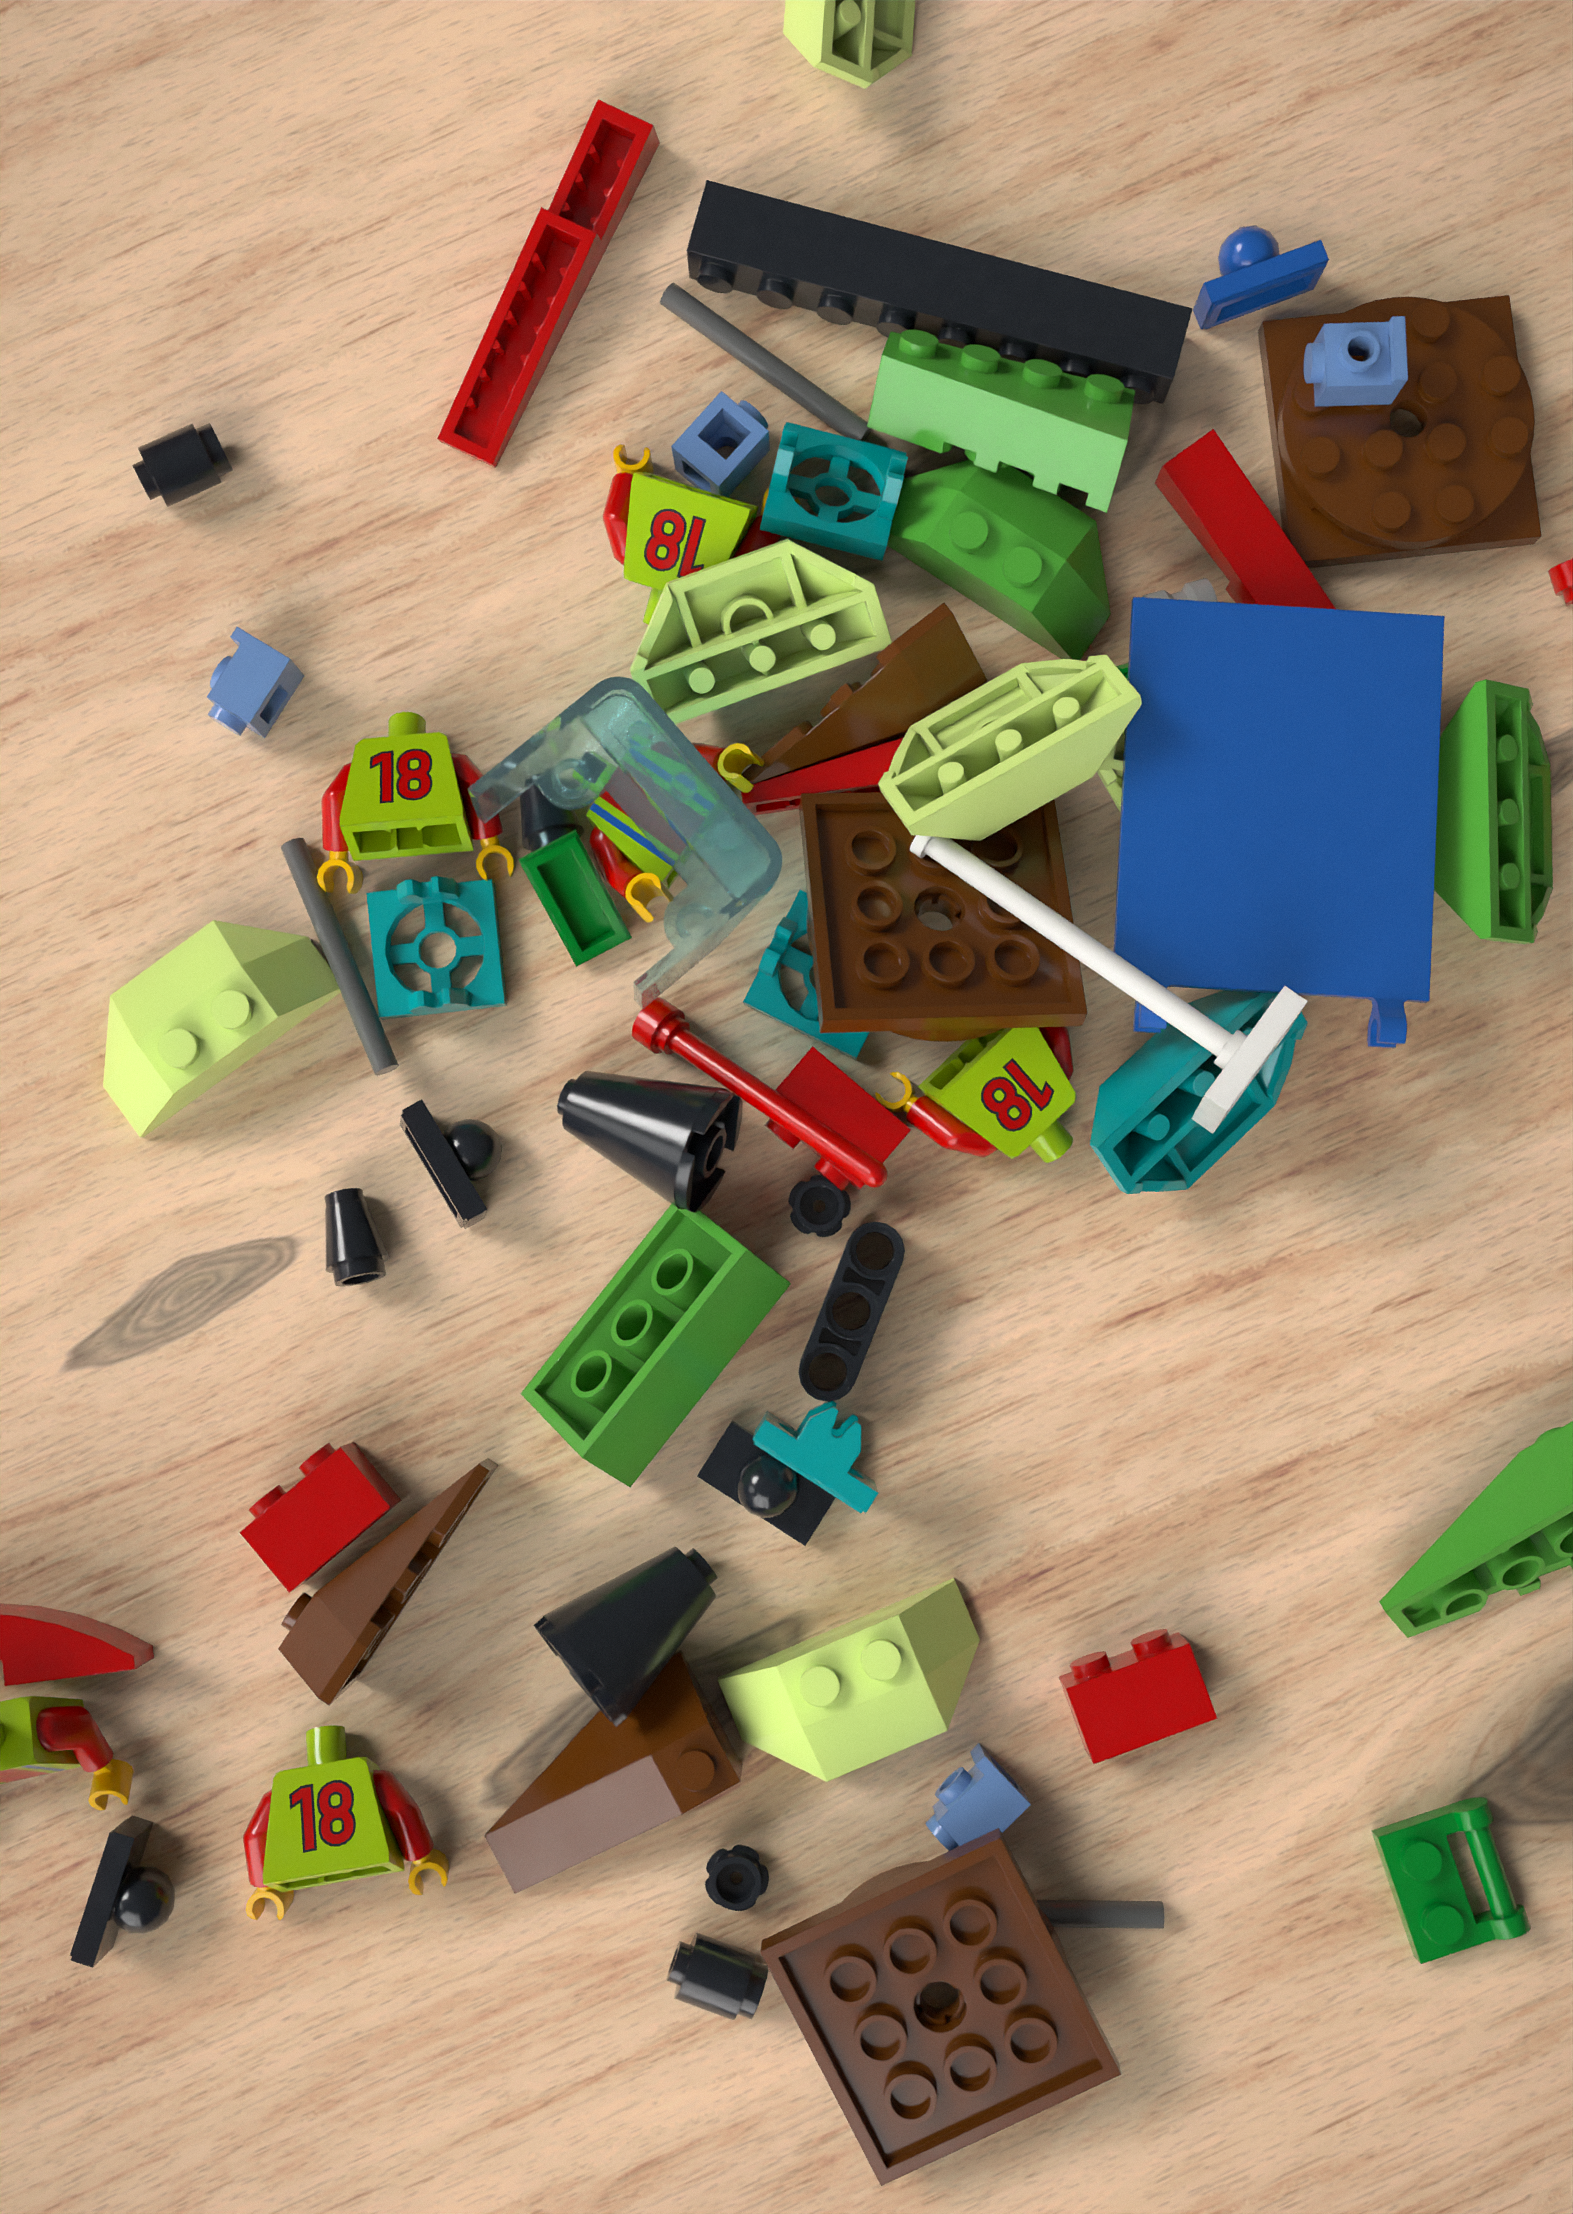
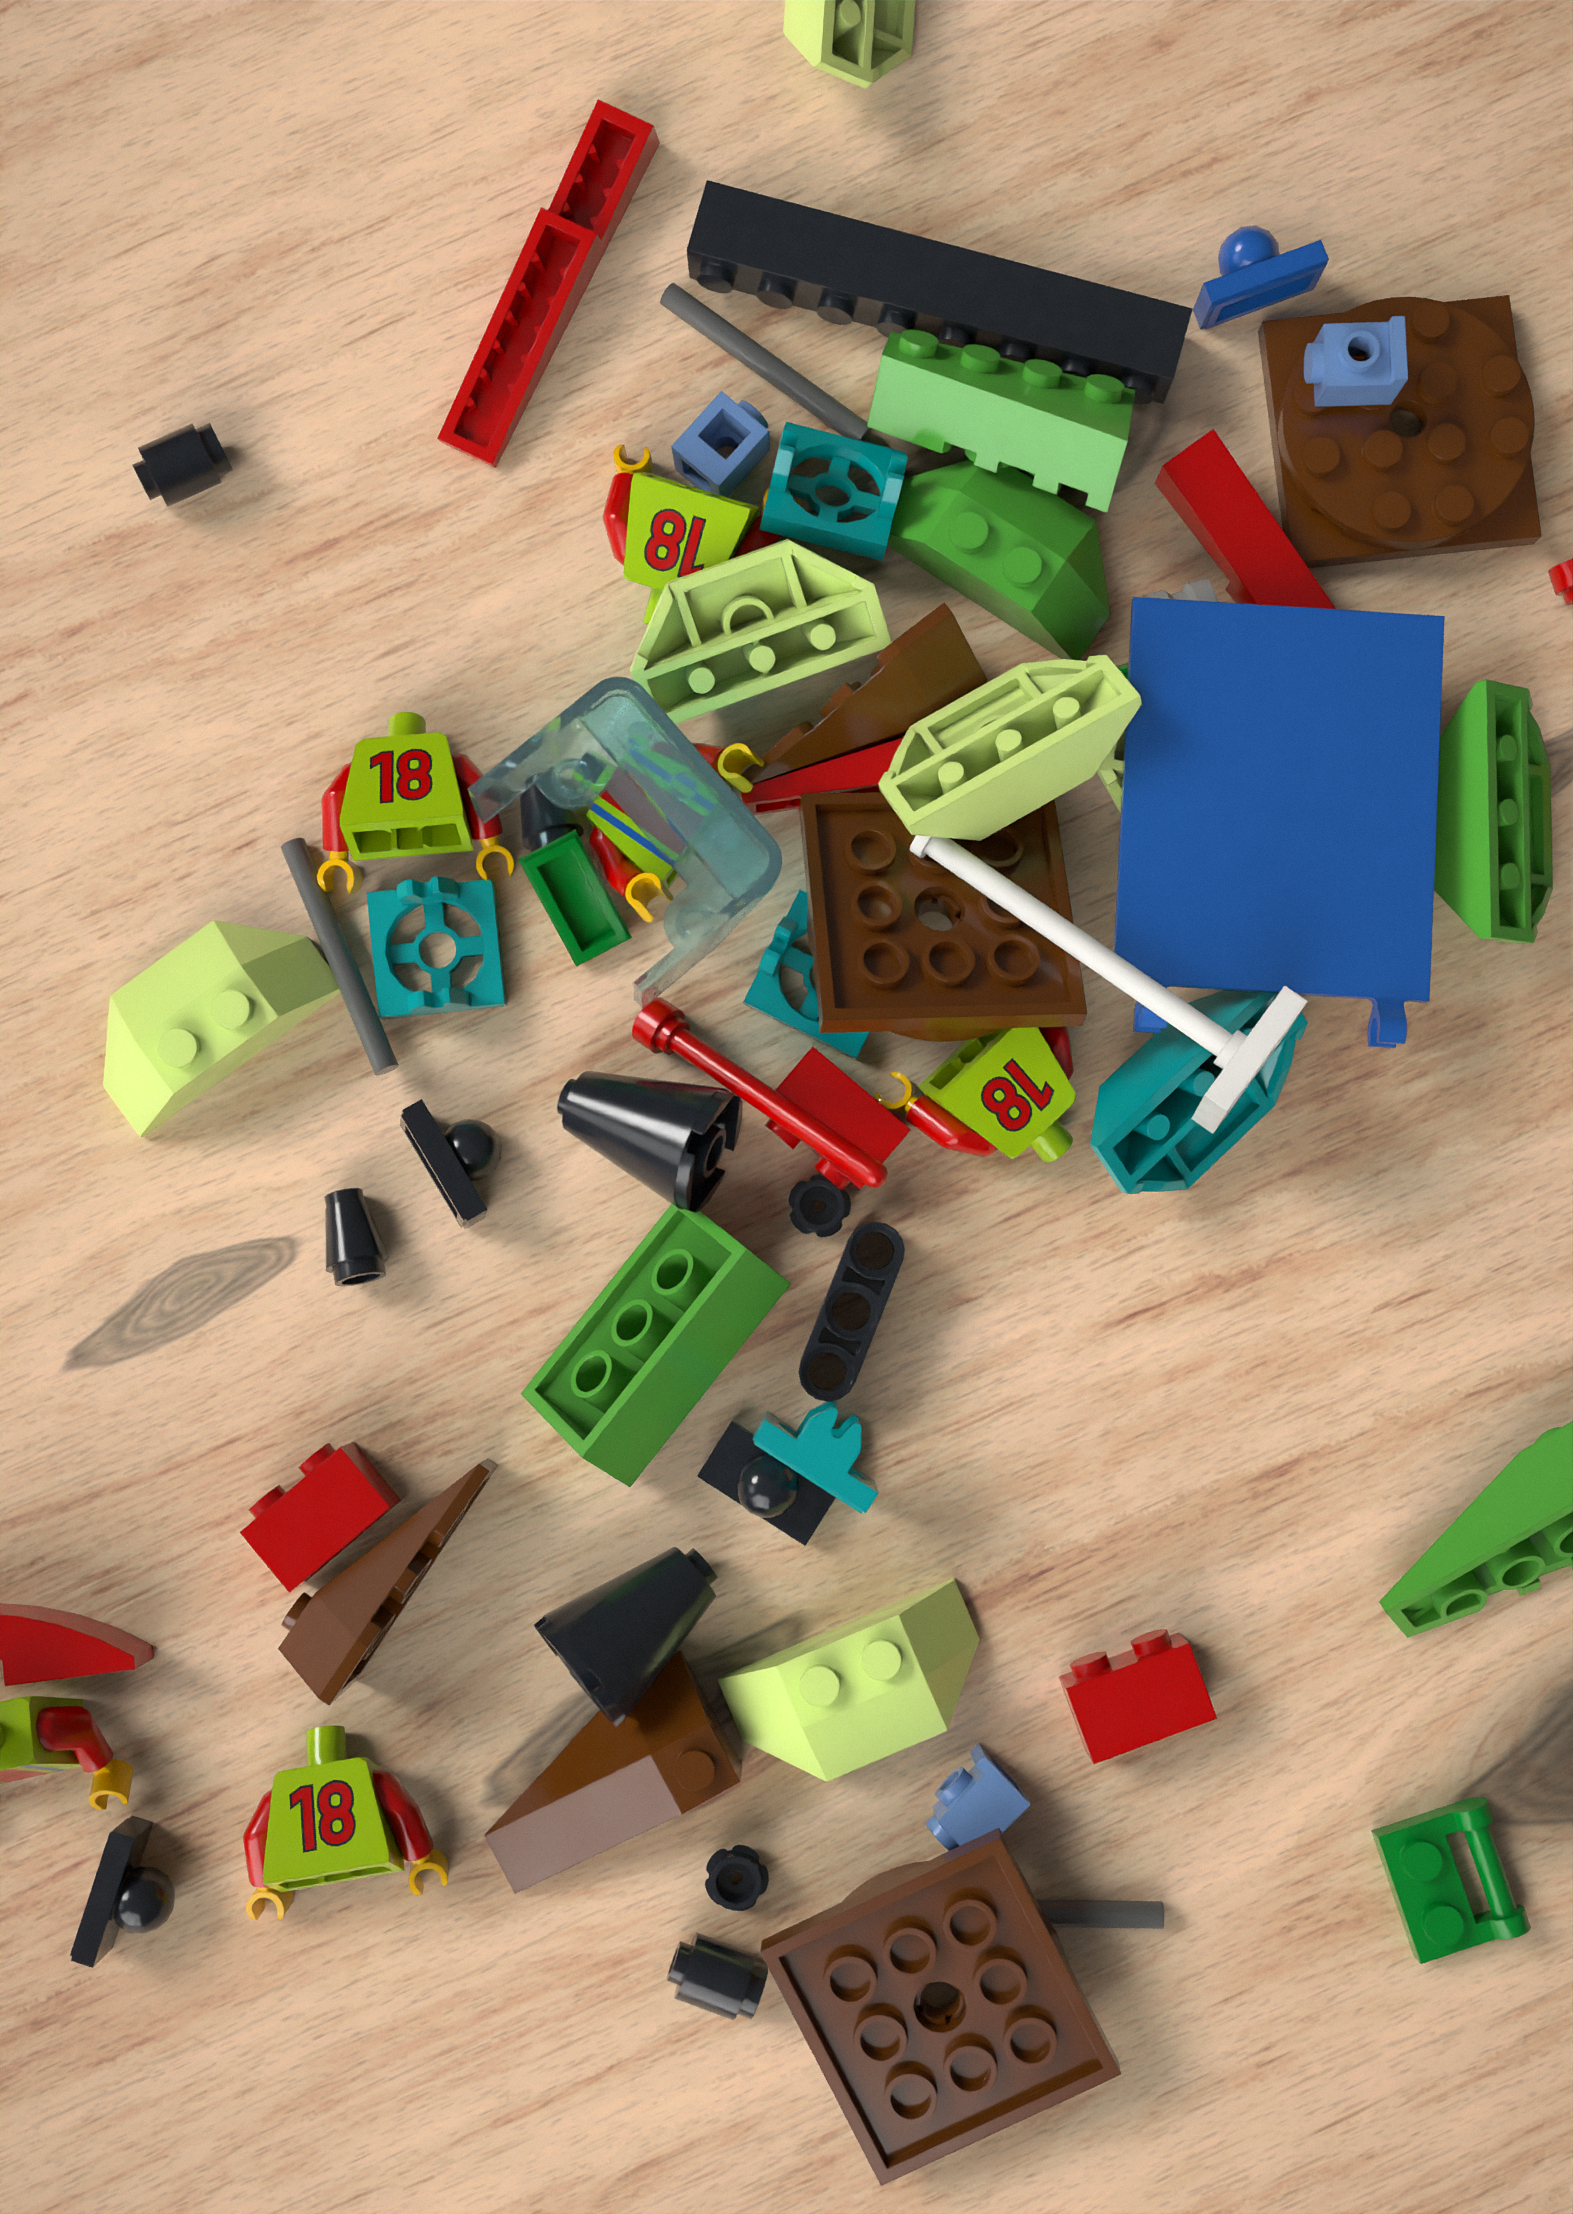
(252, 686): medium blue brick -> none

